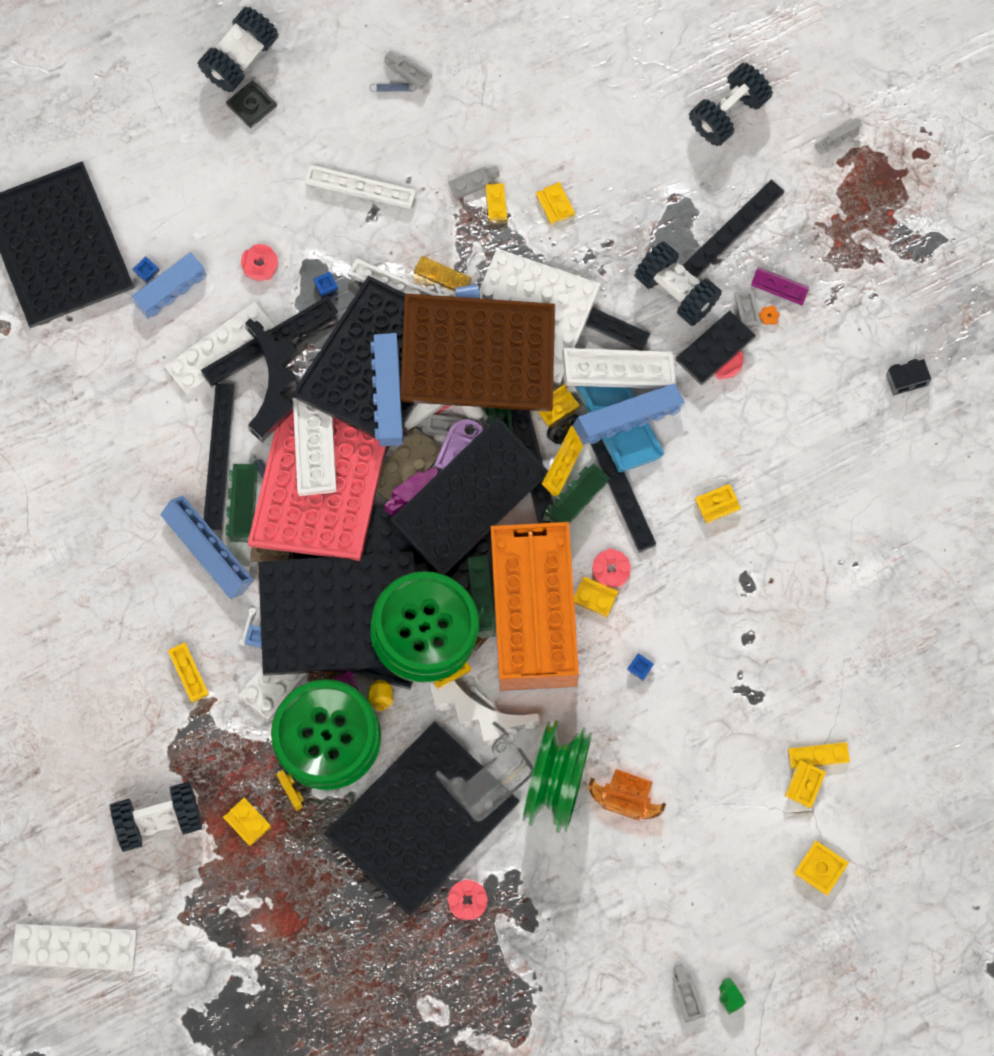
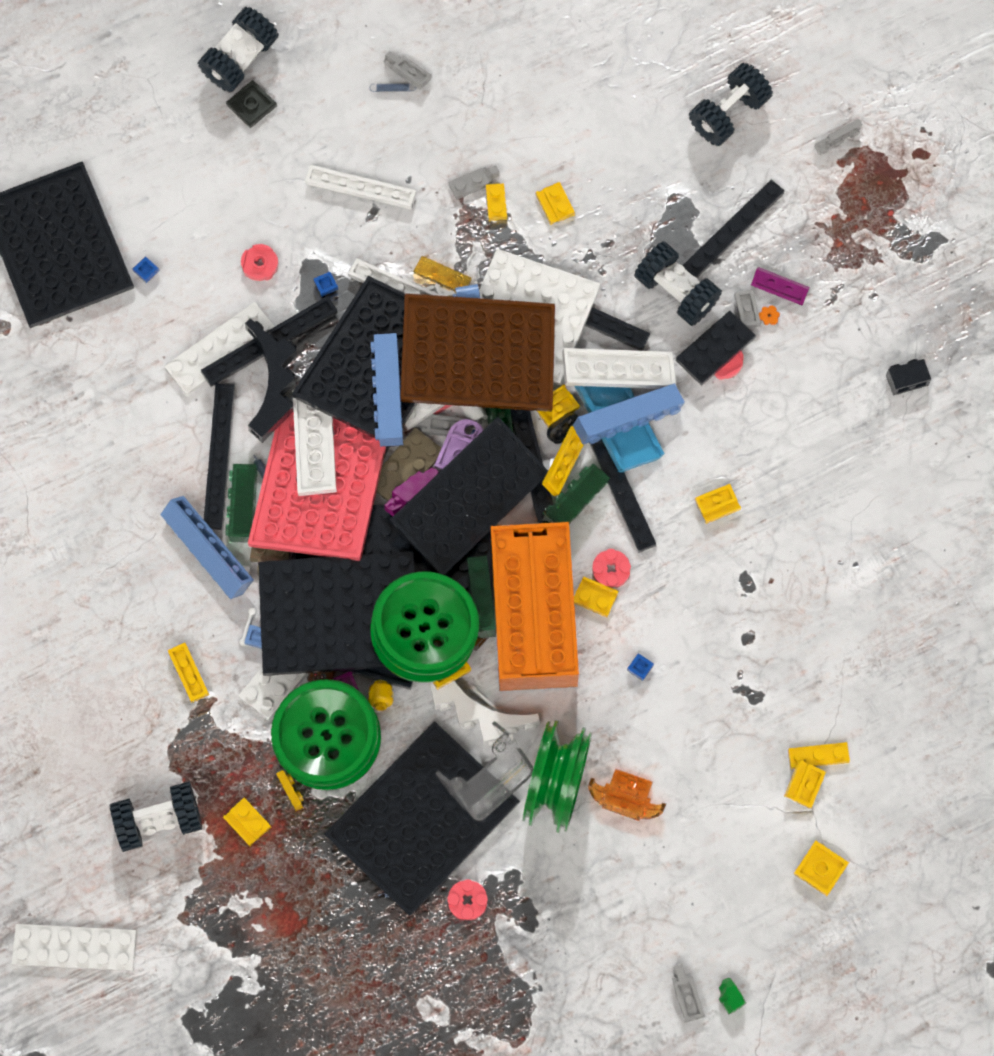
(169, 285): medium blue brick -> none

